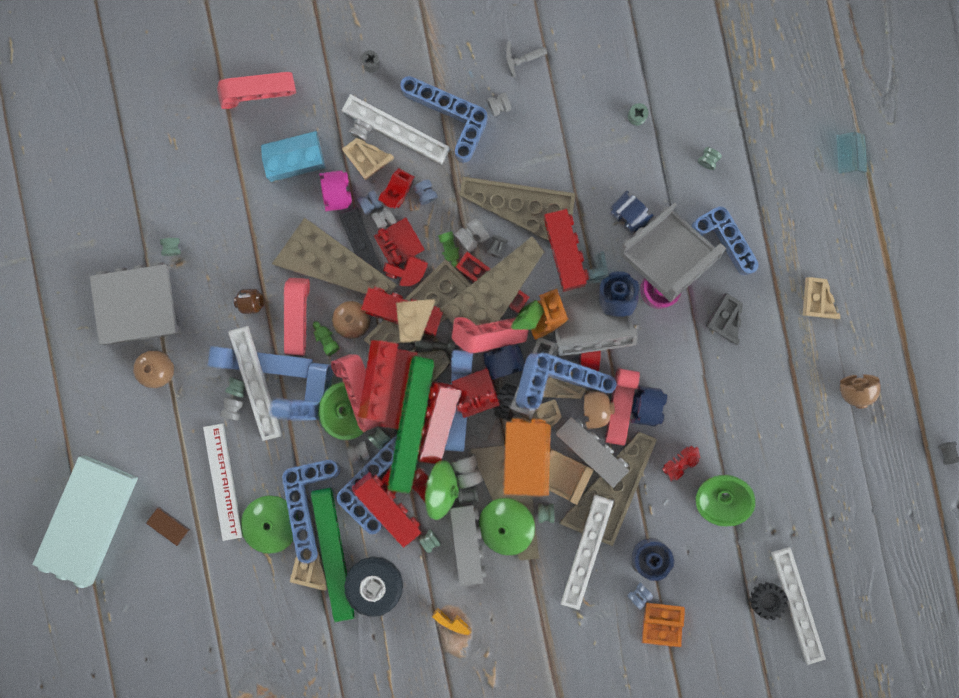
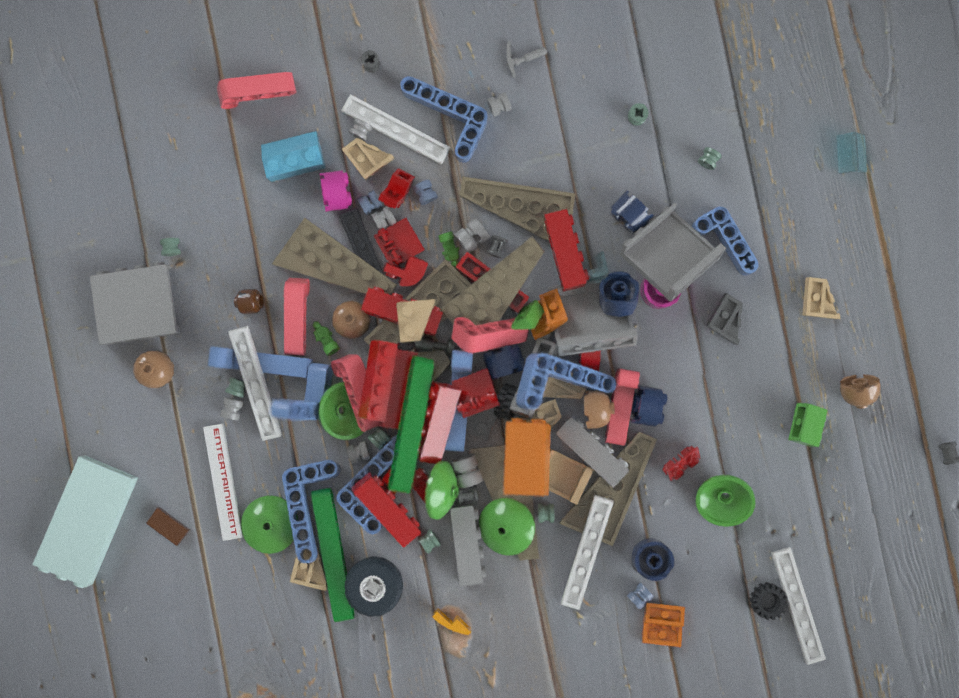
(807, 424): none -> bright green brick

